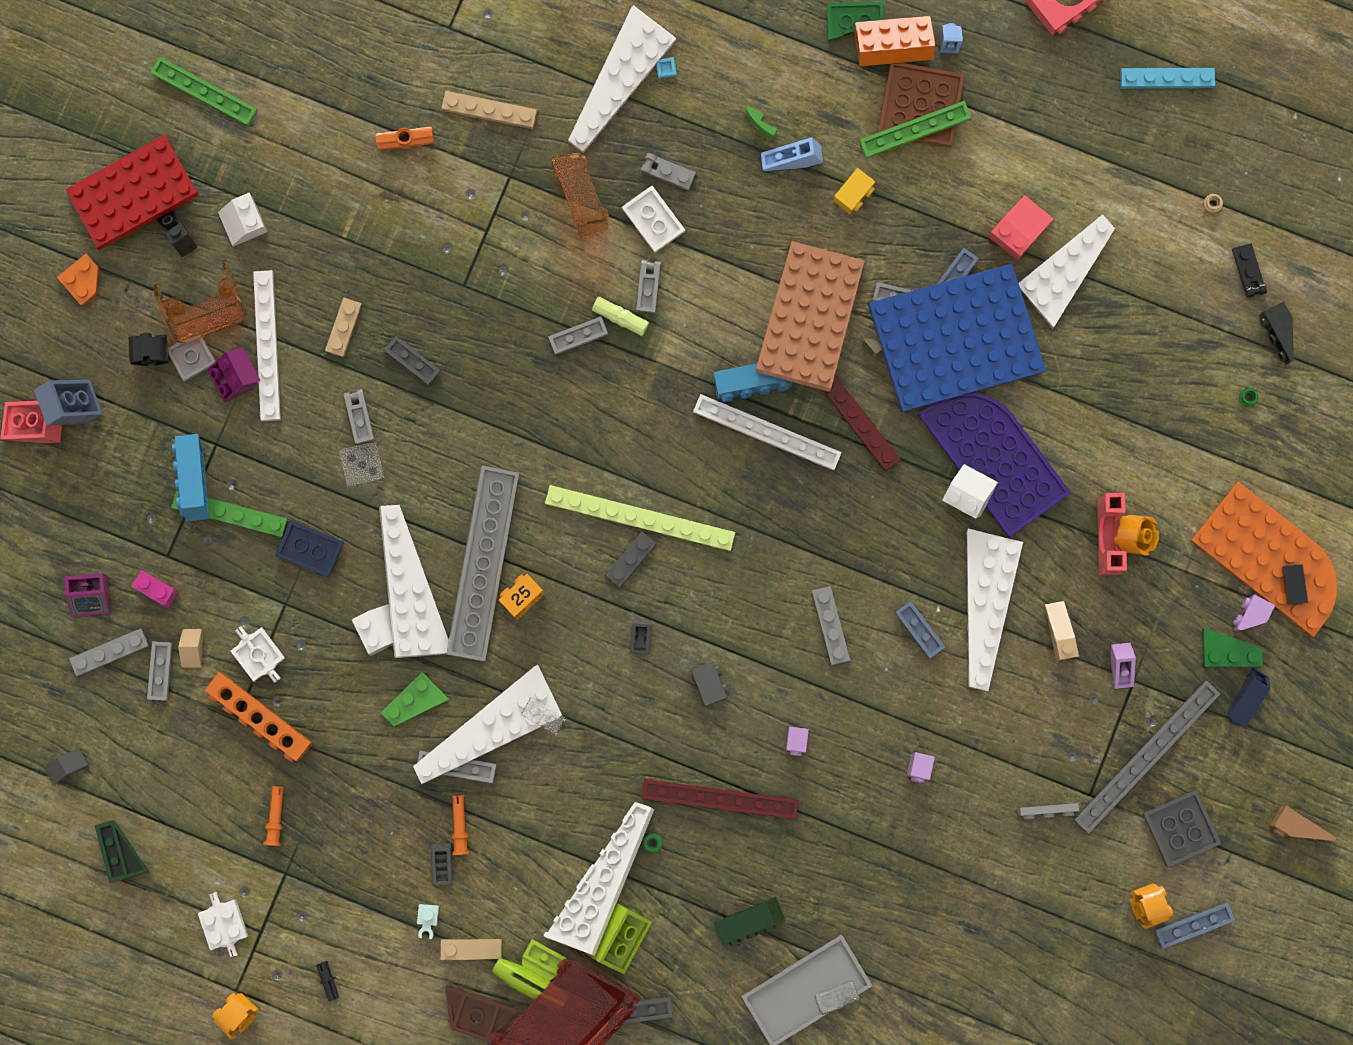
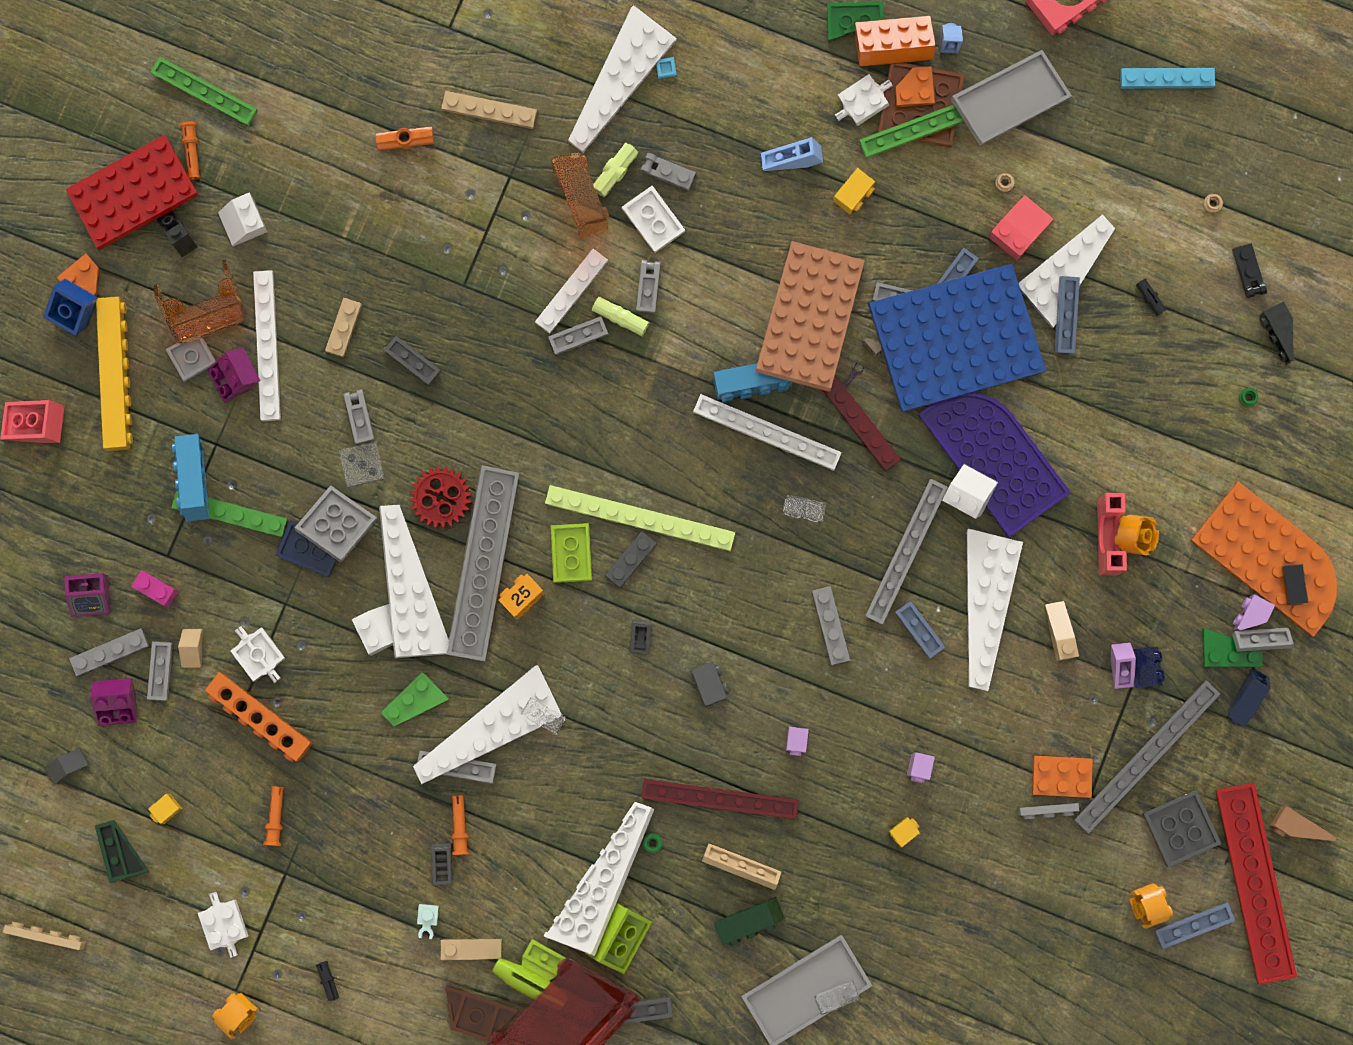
(36, 933): none -> tan plate
(68, 402): sand blue brick -> none
(70, 307): none -> blue brick
(113, 374): none -> yellow brick
(114, 701): none -> magenta slope
(148, 349): black brick -> none
(164, 809): none -> yellow brick
(190, 141): none -> orange pin
(335, 523): none -> light grey plate
(433, 512): none -> red gear
(571, 291): none -> white plate
(571, 553): none -> lime tile
(615, 169): none -> yellowish green piece
(741, 866): none -> tan plate
(756, 119): bright green slope -> none
(804, 508): none -> clear slope
(854, 373): none -> hand
(863, 100): none -> white plate
(904, 831): none -> yellow brick
(906, 551): none -> light grey plate
(916, 88): none -> orange plate
(1007, 177): none -> tan plate
(1010, 97): none -> light grey tile
(1062, 776): none -> orange plate
(1067, 314): none -> sand blue plate
(1148, 667): none -> clear blue bracket
(1151, 297): none -> black pin
(1256, 883): none -> red plate
(1262, 639): none -> light grey plate

